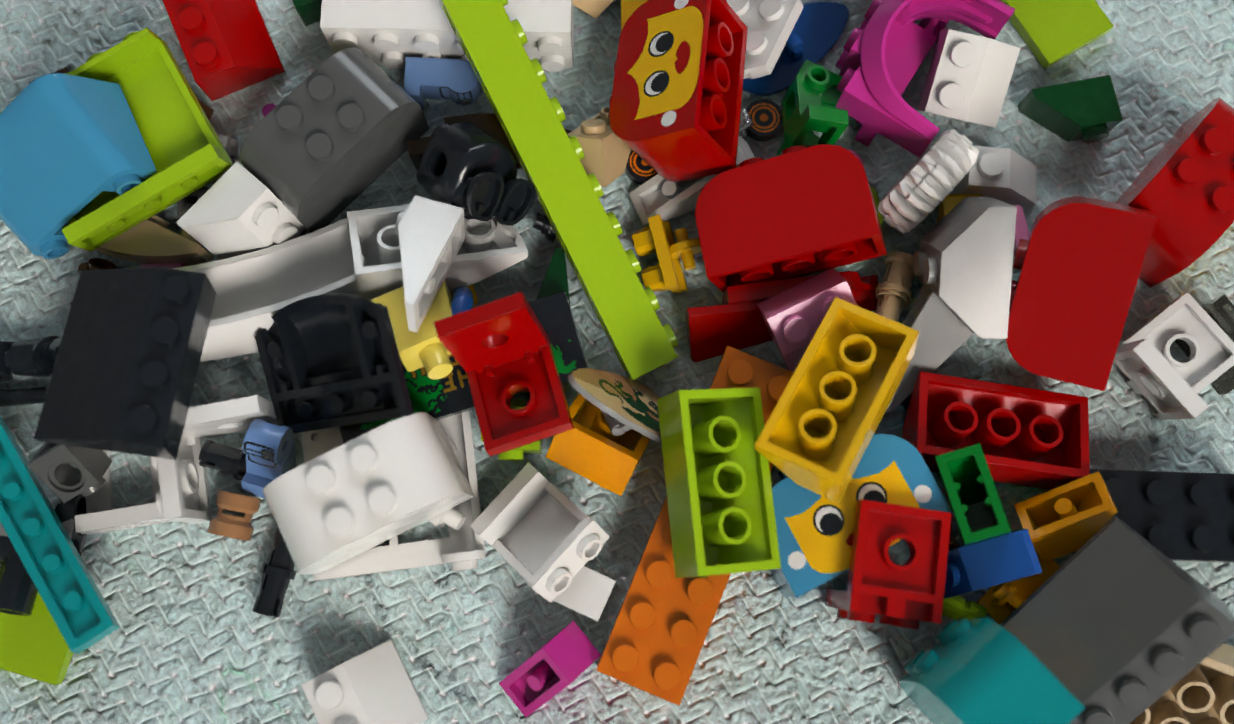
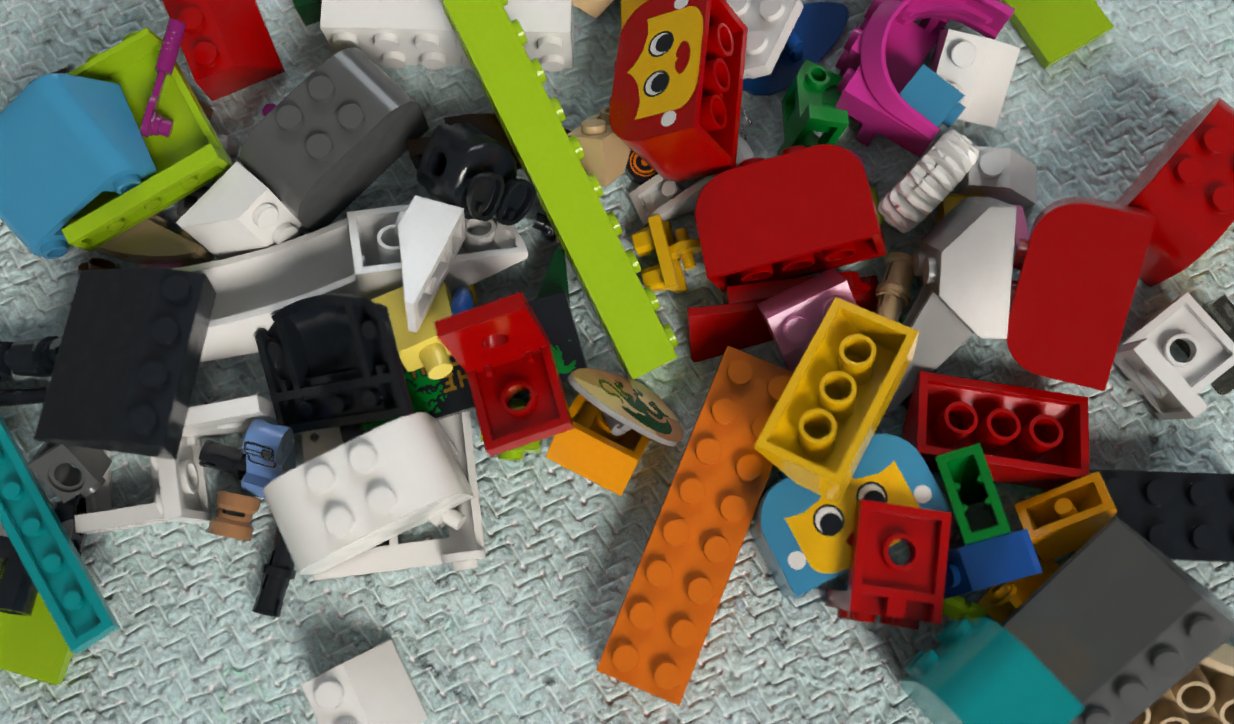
(153, 122): none -> magenta piece
(441, 80): medium blue leg -> none
(540, 532): white panel -> none
(550, 669): dark pink slope -> none
(587, 593): white brick -> none
(717, 482): lime slope -> none
(766, 120): black tile -> none
(933, 97): none -> dark azure brick
(1075, 109): dark green slope -> none

